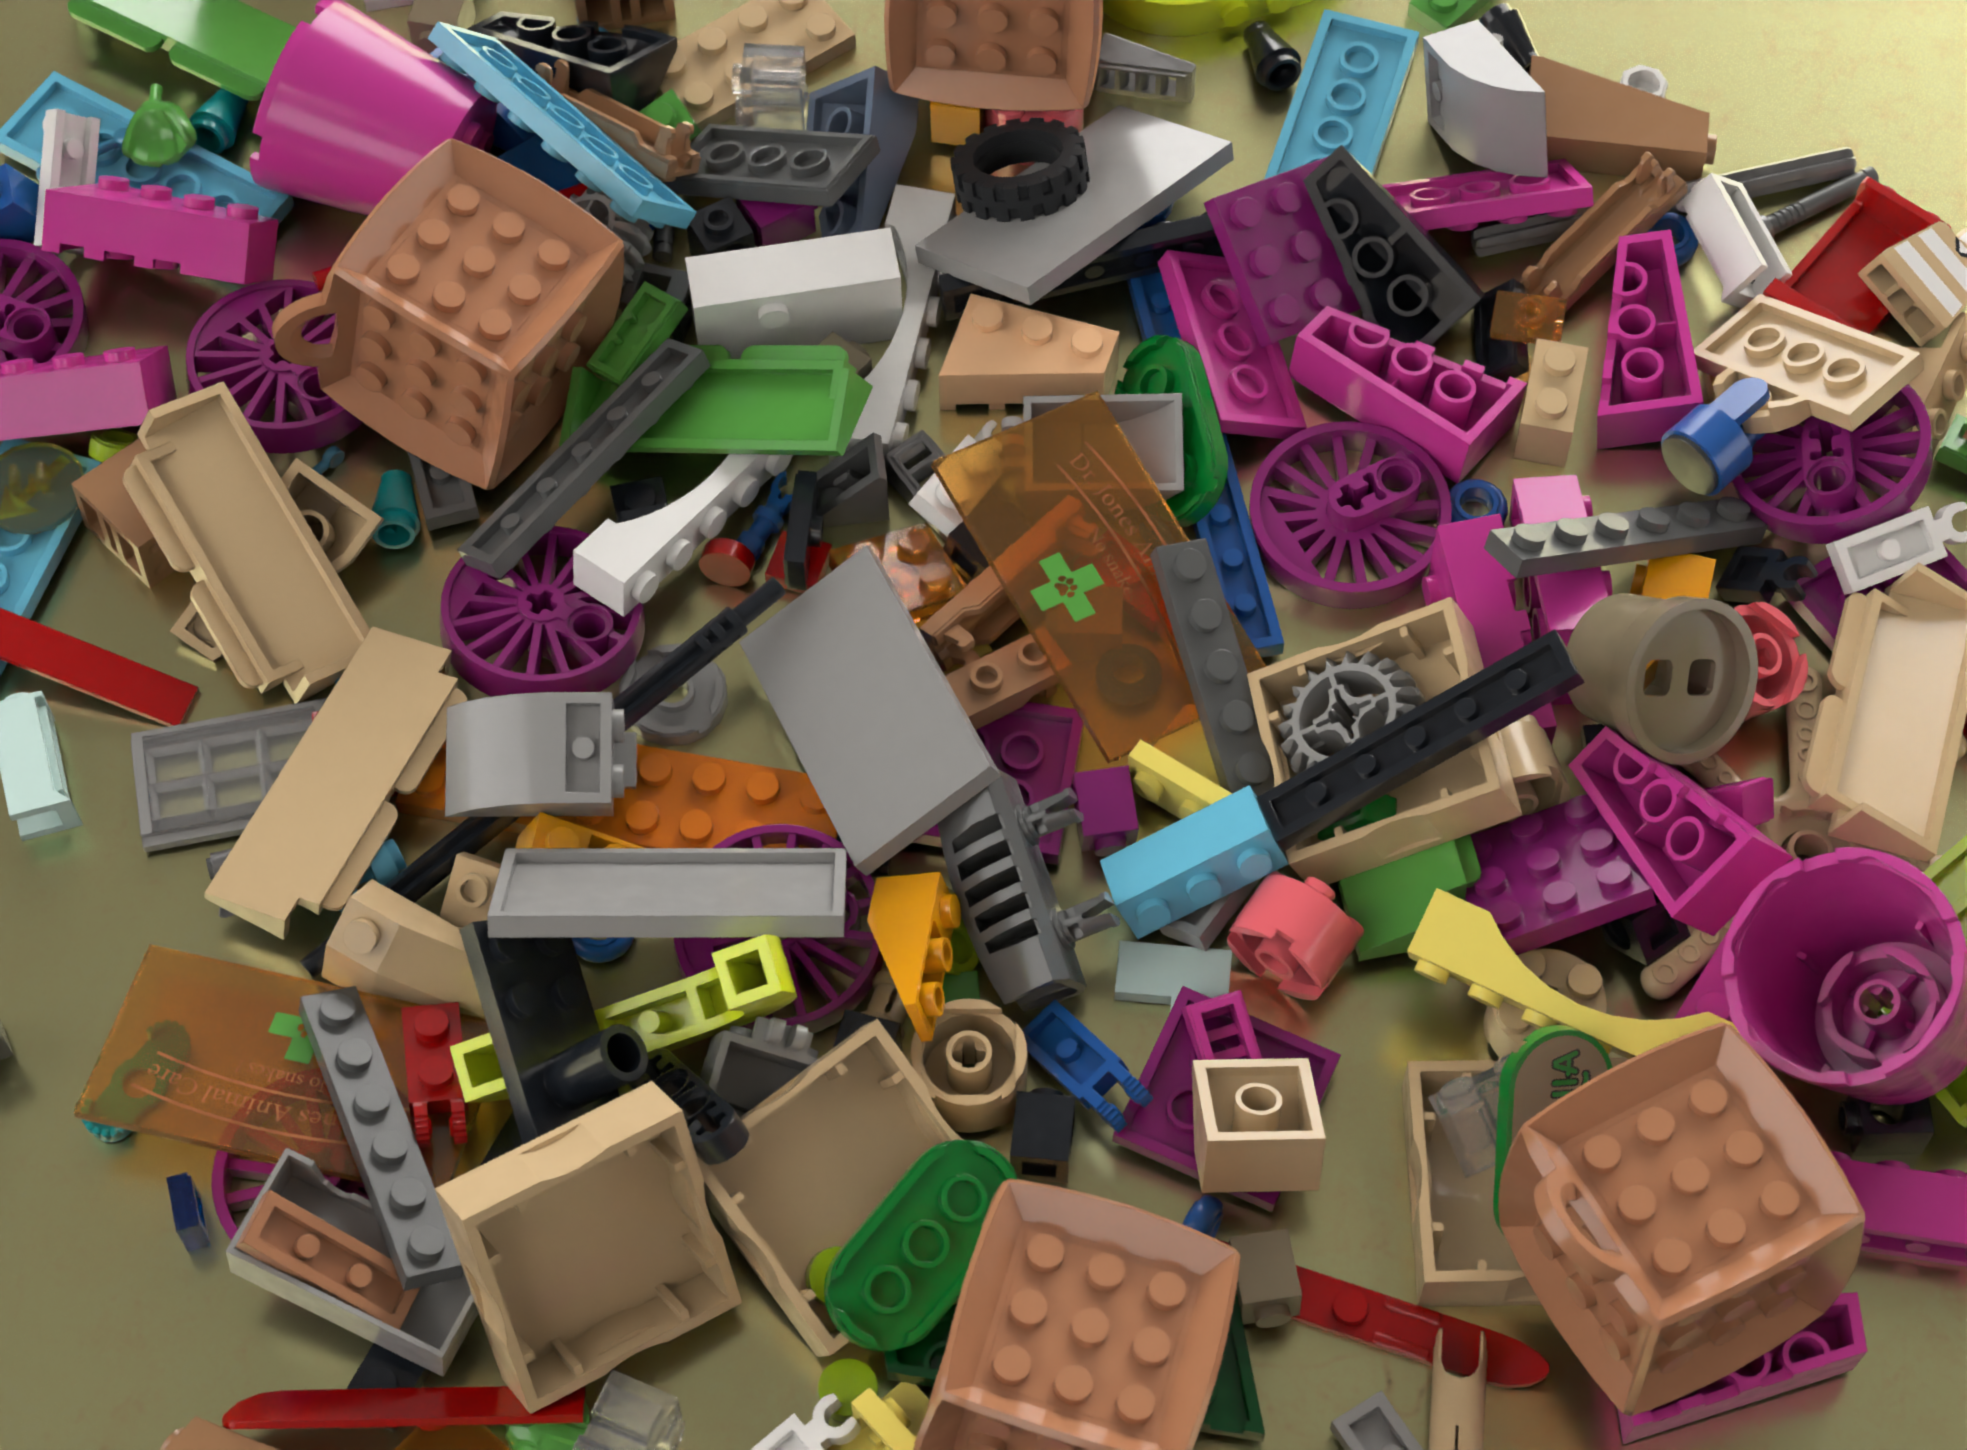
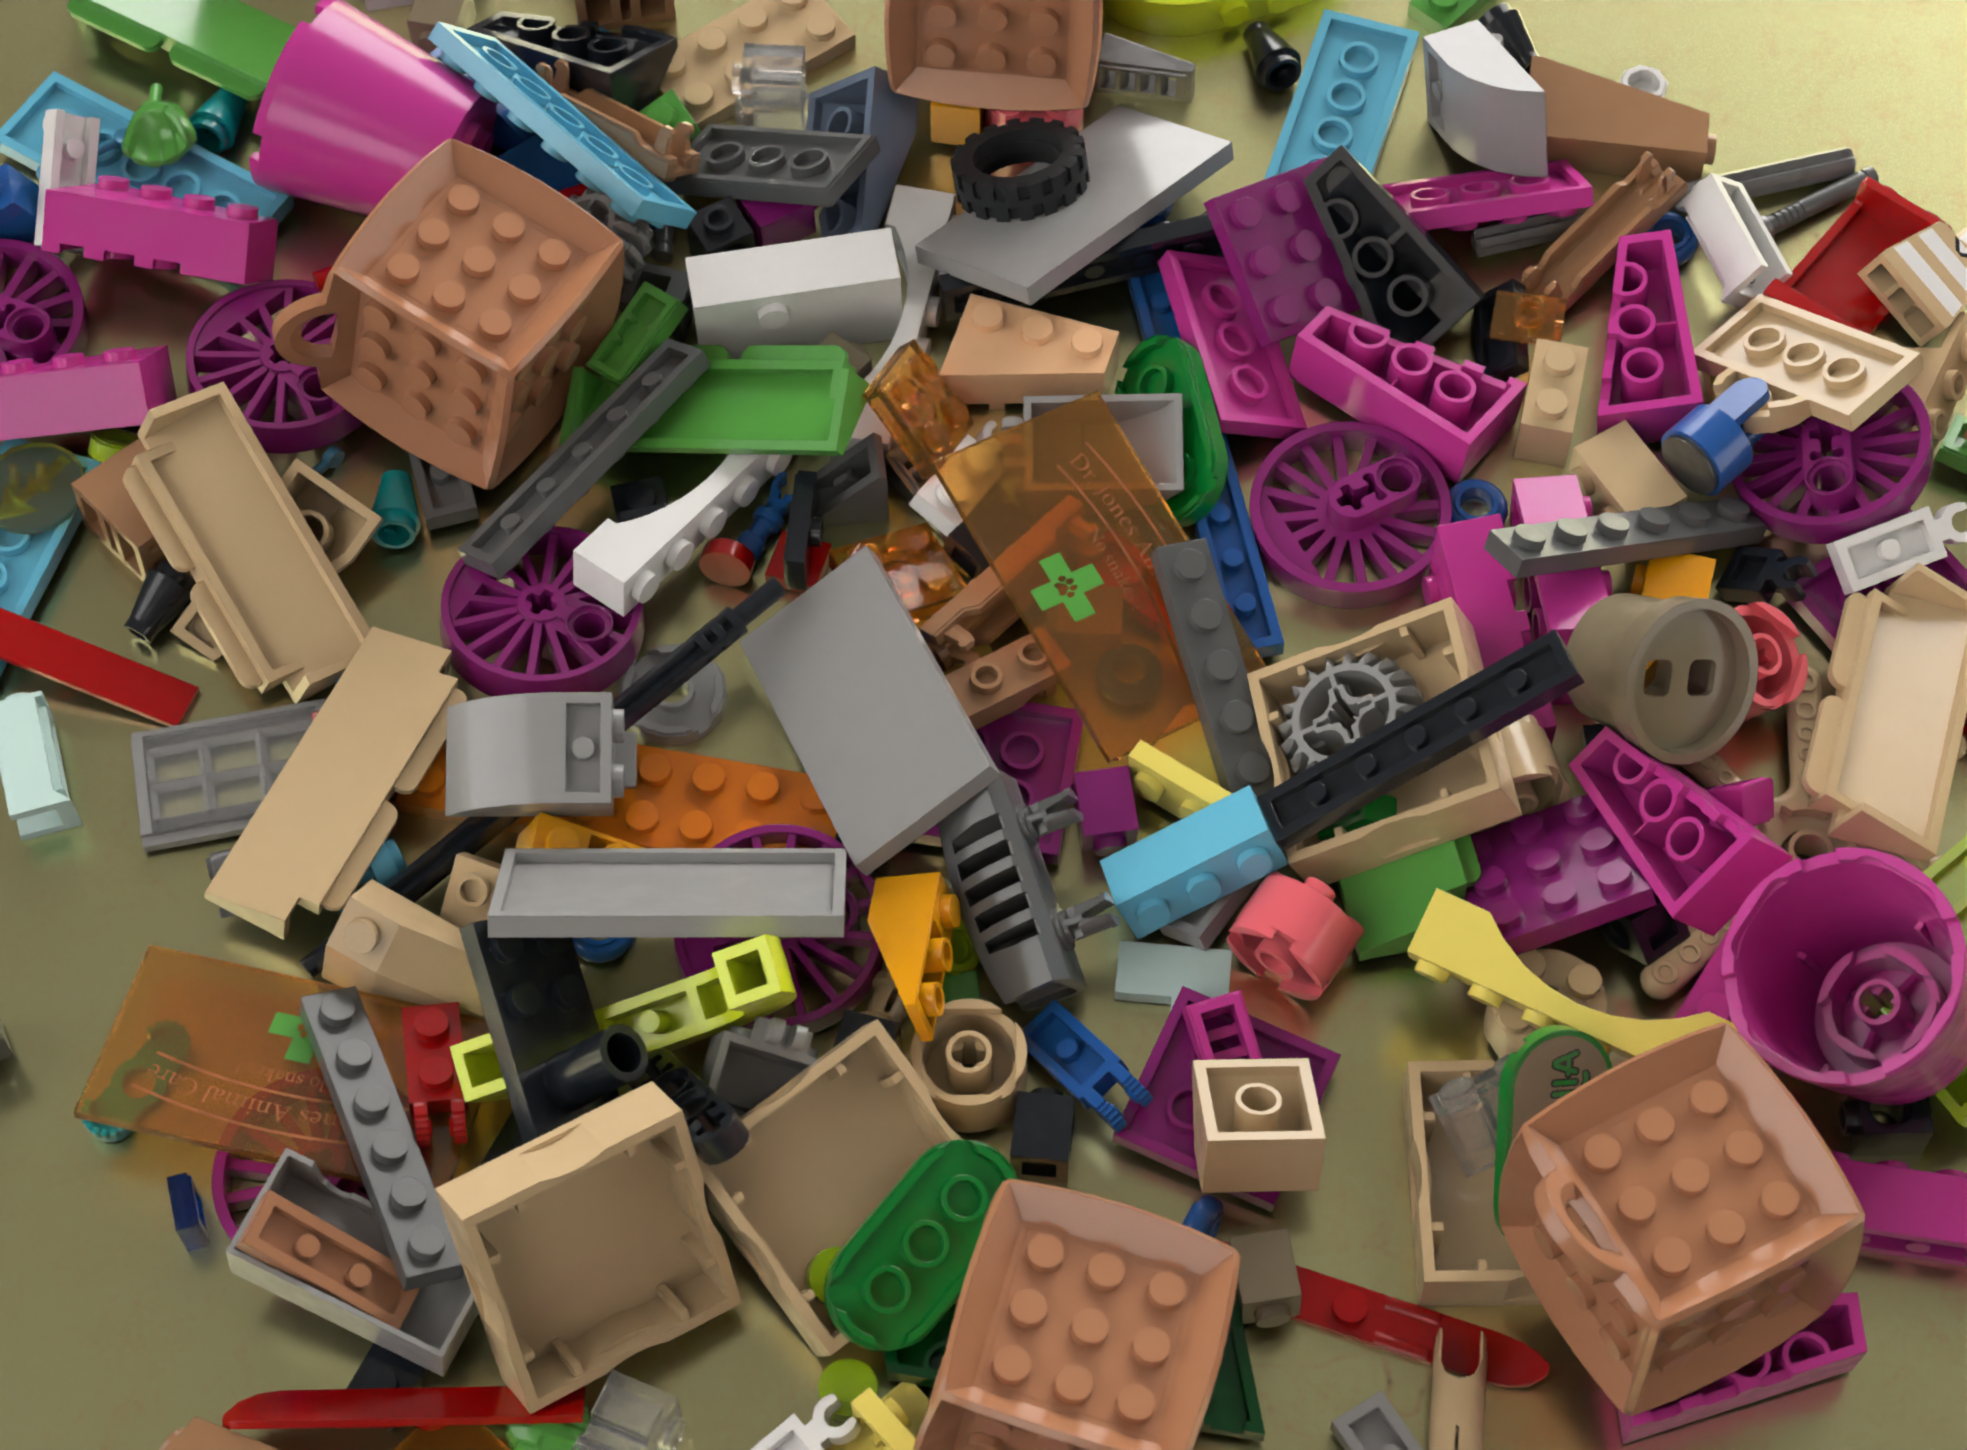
(159, 601): none -> black cone
(918, 407): none -> clear orange plate
(1622, 473): none -> tan brick

